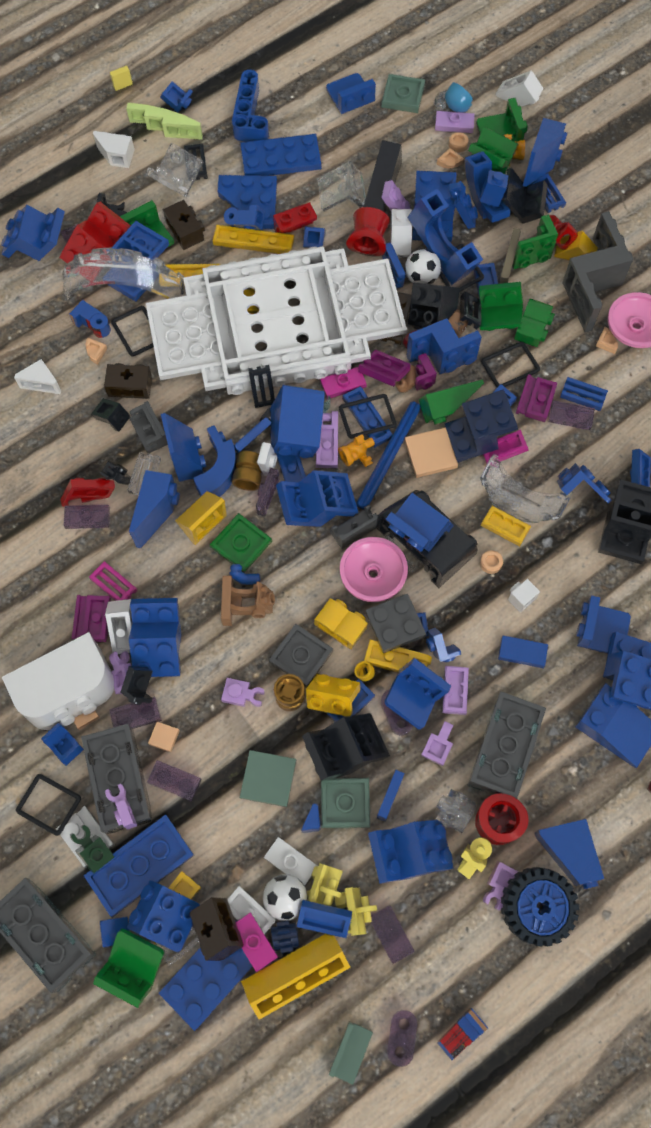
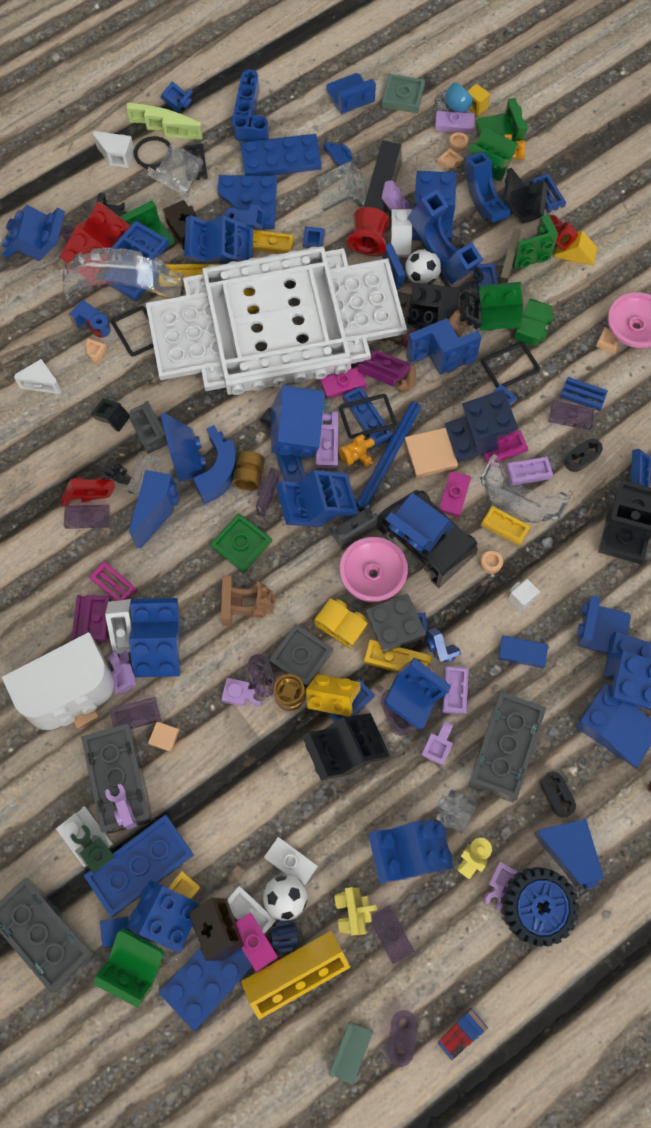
(36, 821): black piece -> none
(62, 744): blue bracket -> none
(121, 78): light yellow tile -> none
(128, 381): dark brown brick -> none
(136, 684): black bracket -> none
(144, 141): none -> black piece
(174, 780): clear purple plate -> none
(202, 516): yellow slope -> none
(217, 240): none -> blue bracket
(243, 578): blue arm -> none
(252, 434): blue tile -> none
(256, 676): none -> clear purple beam
(259, 371): black tile -> none
(267, 458): white plate -> none
(268, 778): sand green tile -> none
(294, 218): red bracket -> none
(312, 822): blue slope -> none
(324, 919): blue tile -> none
(325, 885): light yellow hips -> none
(338, 153): none -> blue tile
(345, 803): sand green tile -> none
(361, 673): yellow hinge -> none
(390, 795): blue tile -> none
(426, 373): magenta bracket -> none
(443, 403): green slope -> none
(455, 494): none -> dark pink plate
(463, 204): blue hinge -> none
(480, 99): none -> yellow plate
(493, 188): blue brick -> none
(501, 819): red hat -> none
(522, 87): white slope -> none
(529, 471): none -> lavender plate
(536, 398): magenta plate -> none
(545, 150): blue slope -> none
(563, 792): none -> black beam
(575, 475): blue bracket -> none
(580, 451): none -> black beam
(597, 271): dark grey bracket -> none

